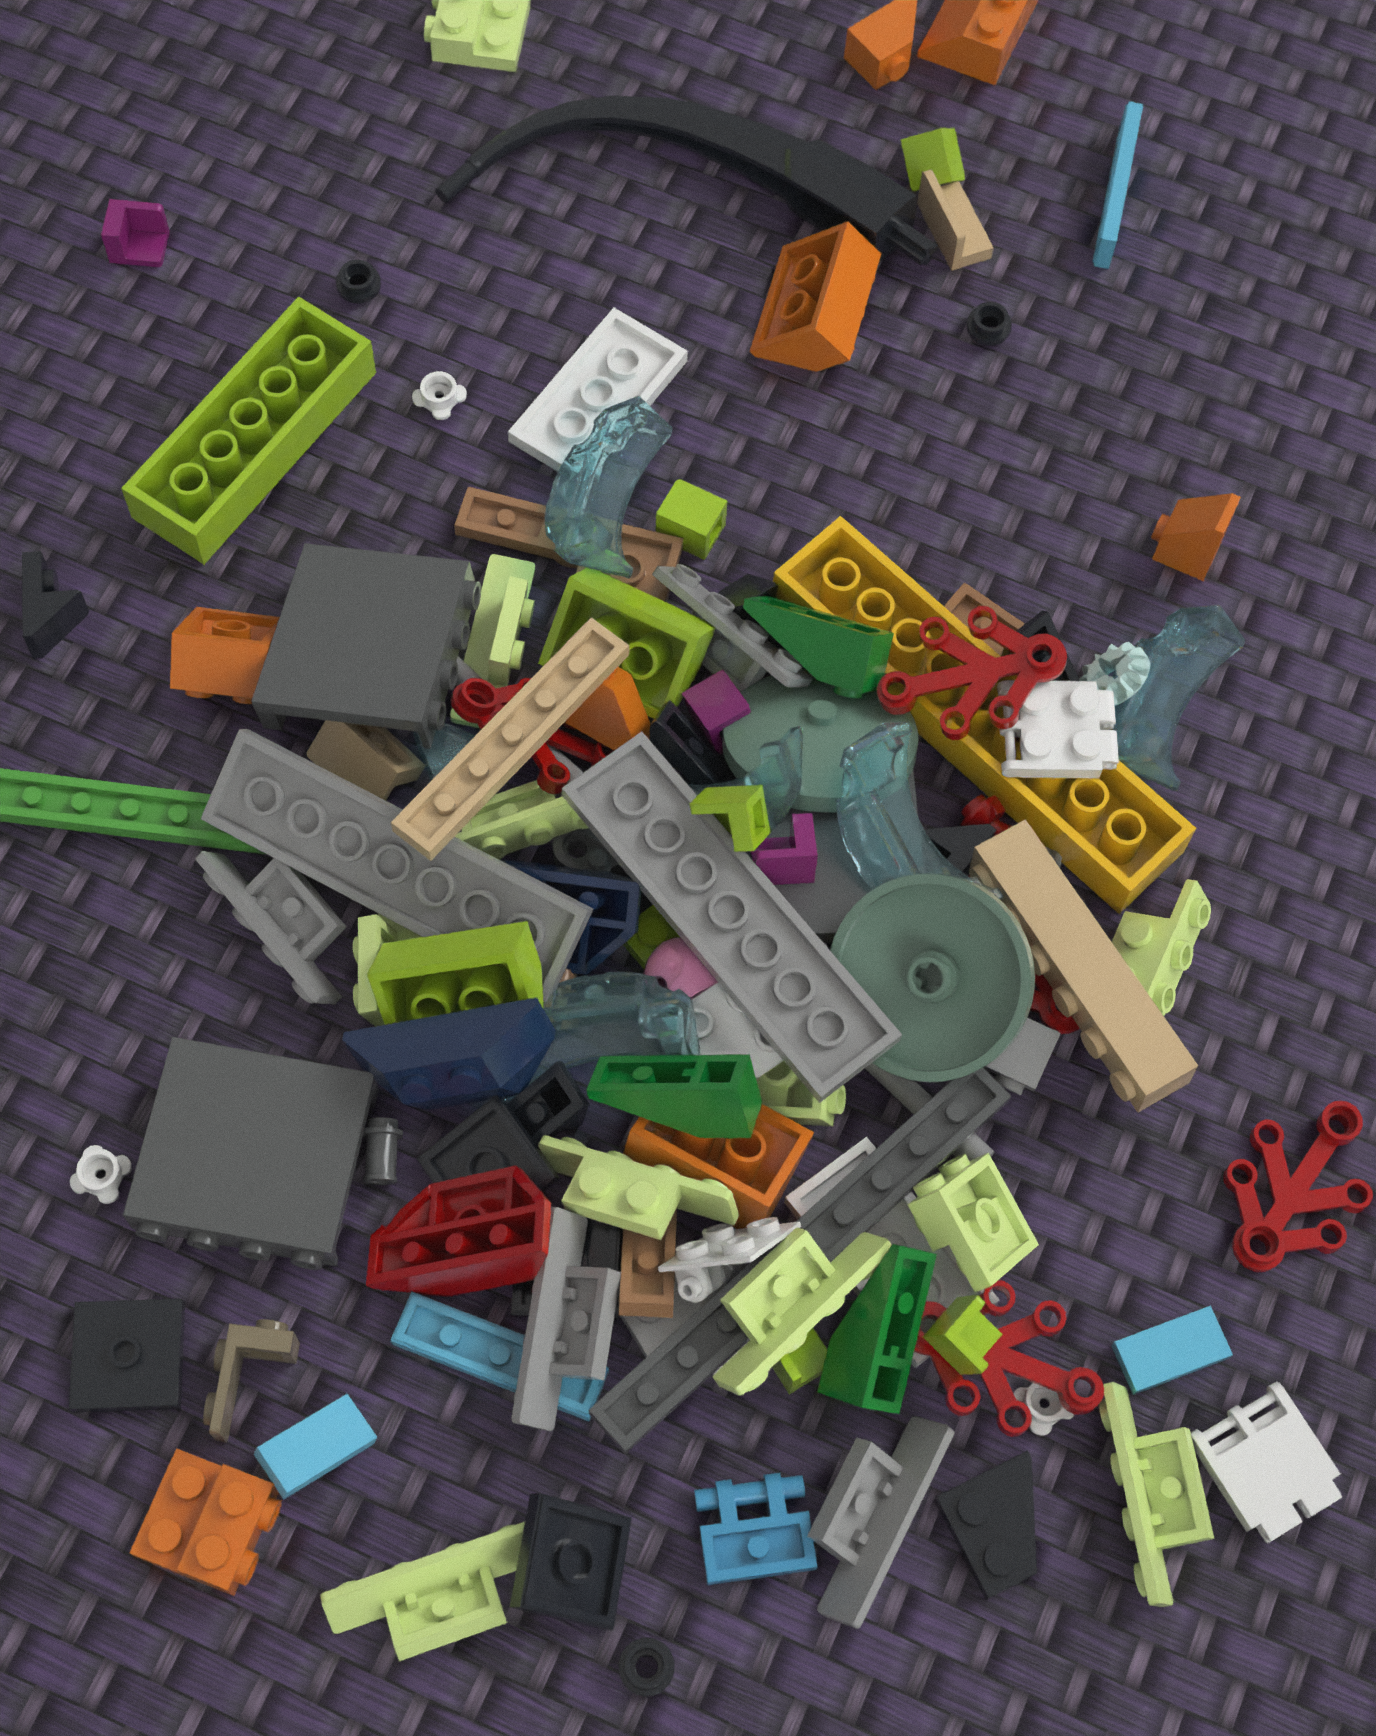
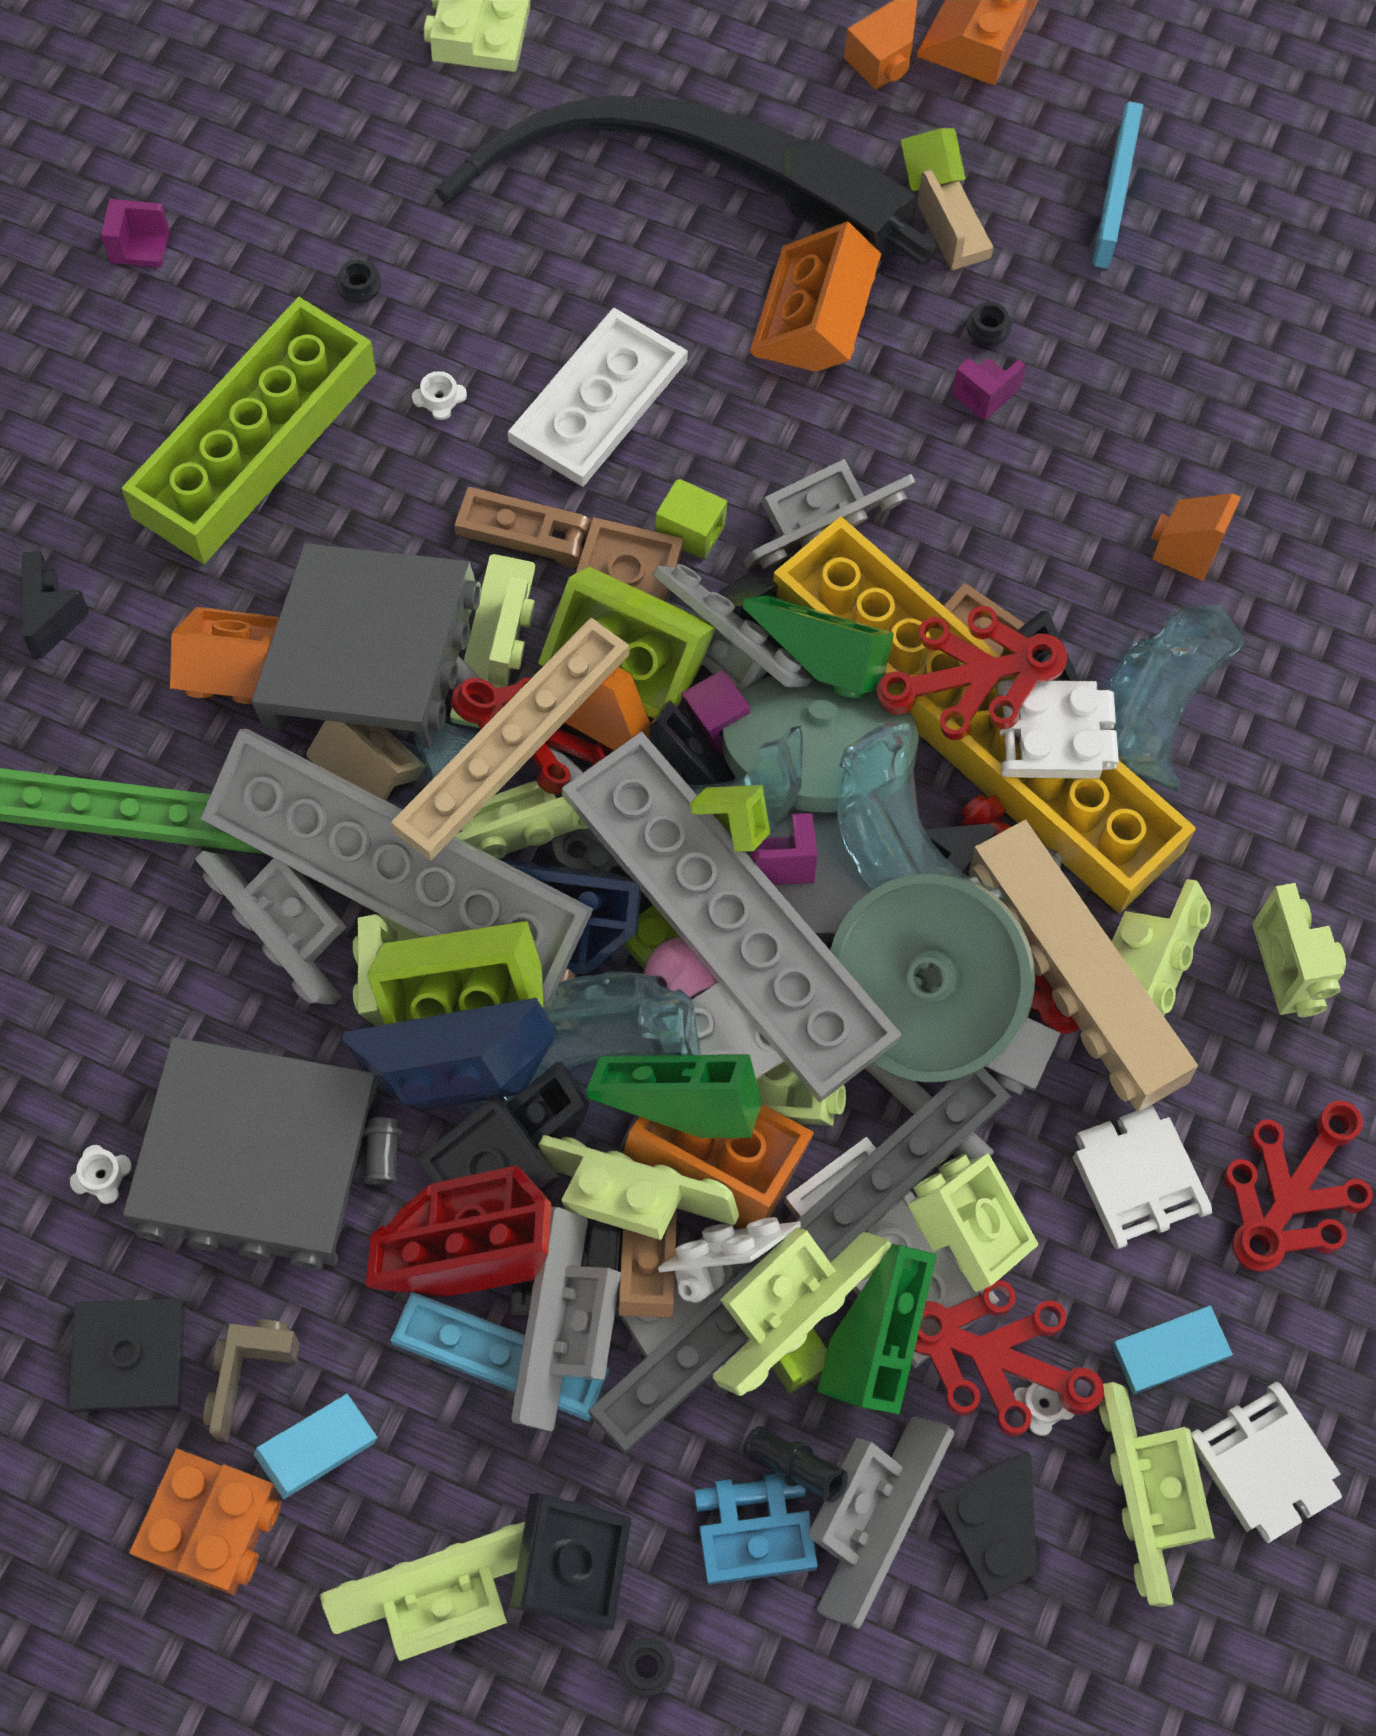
(597, 483): clear light blue windscreen -> none
(795, 1464): none -> black pin
(816, 502): none -> light grey bracket
(963, 1335): lime panel -> none
(986, 385): none -> magenta panel
(1130, 666): light aqua gear -> none
(1138, 1175): none -> white plate
(1298, 960): none -> yellowish green plate

